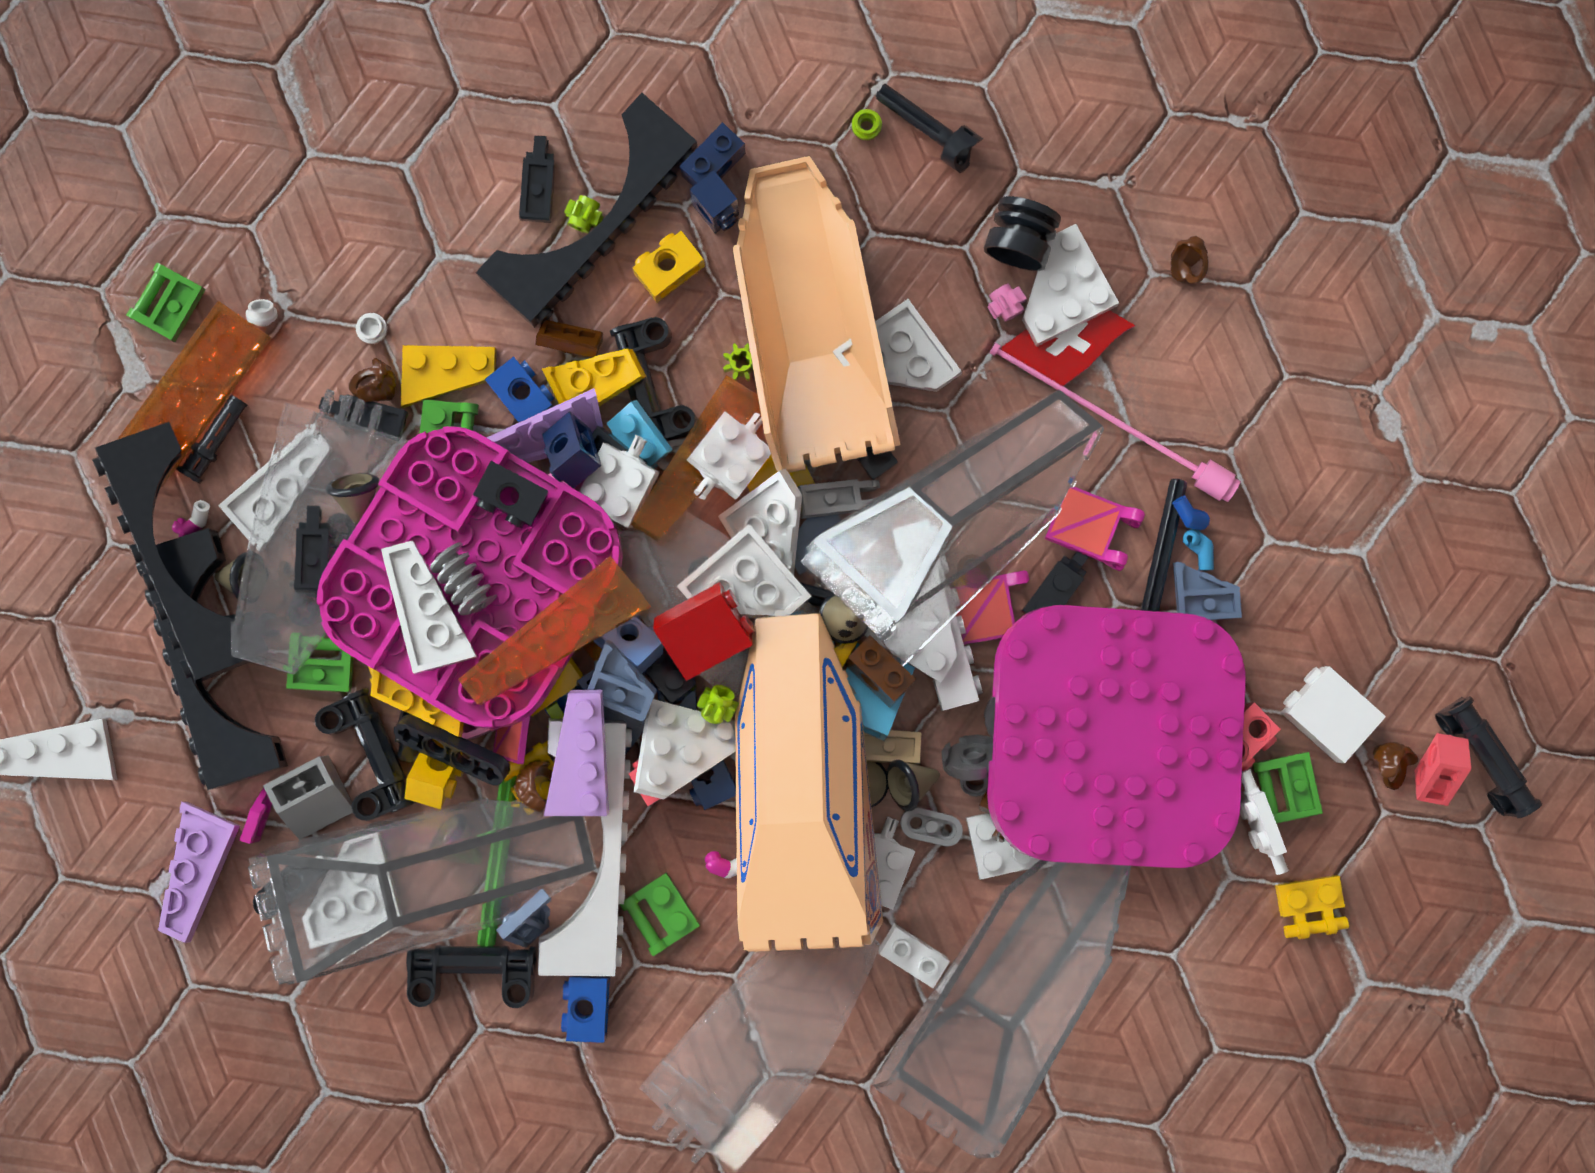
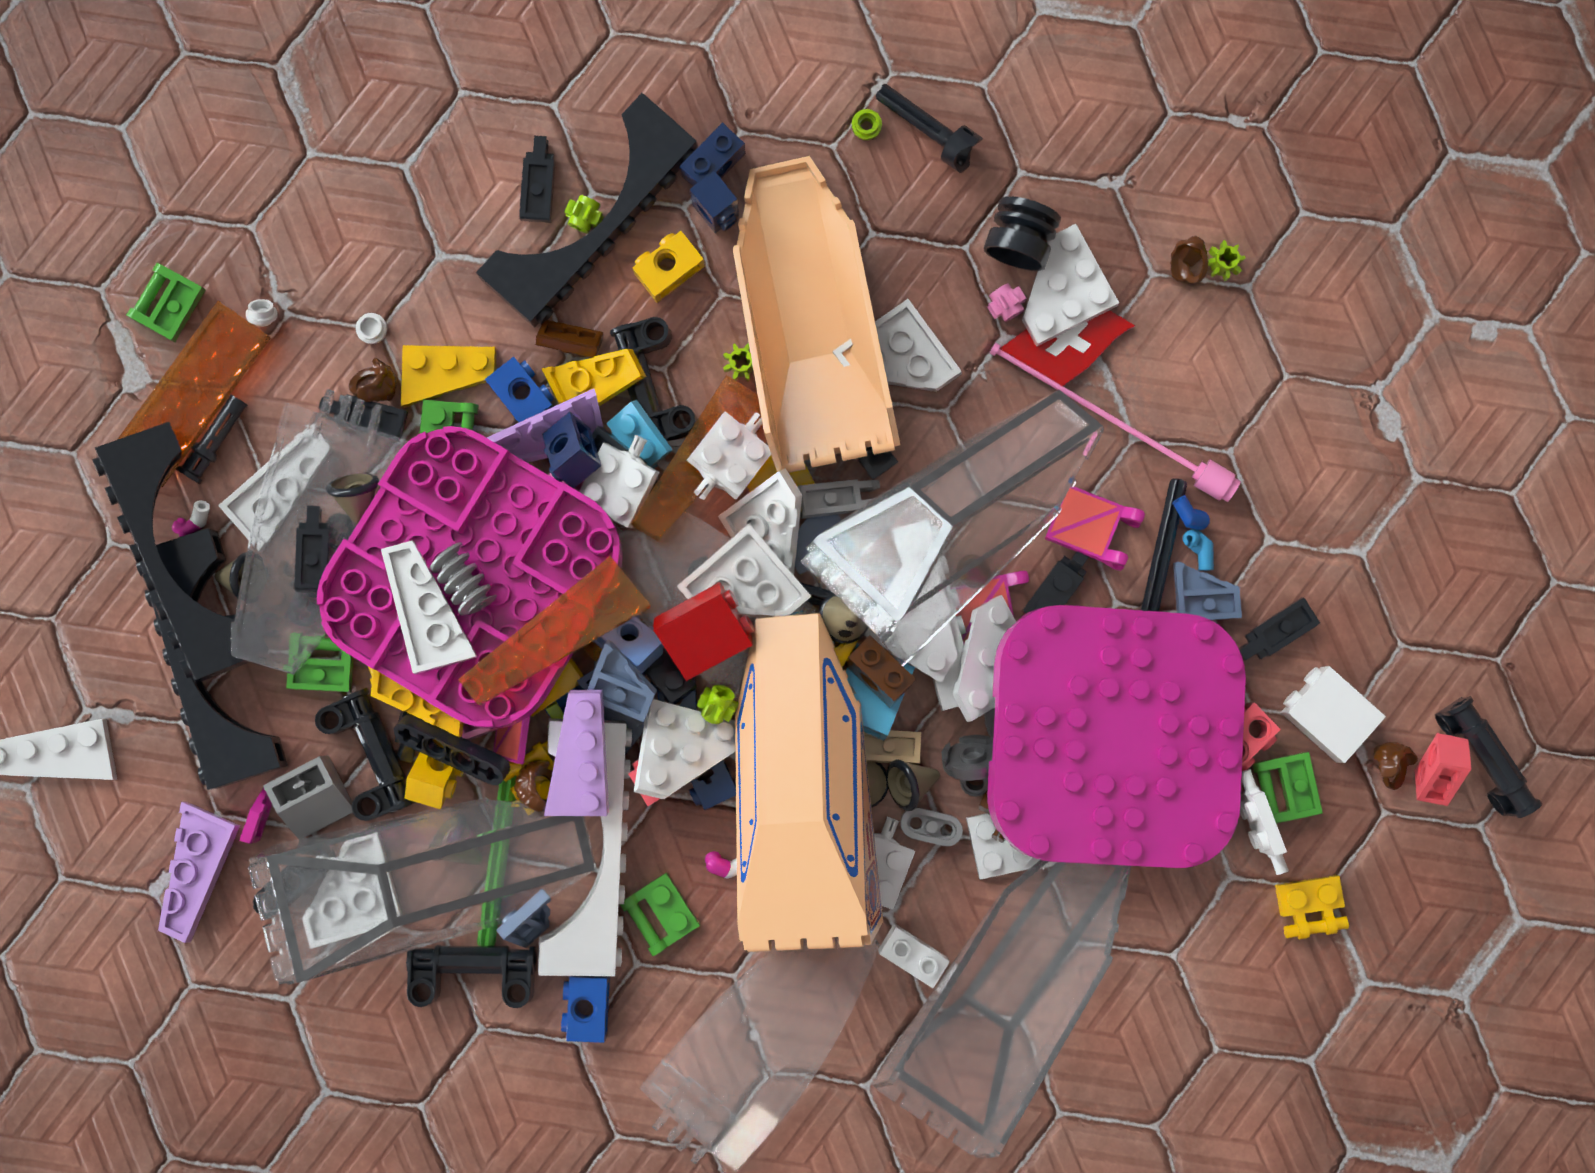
(498, 479): black brick -> none
(975, 683): none -> white plate
(1230, 254): none -> lime gear
(1279, 630): none -> black hinge

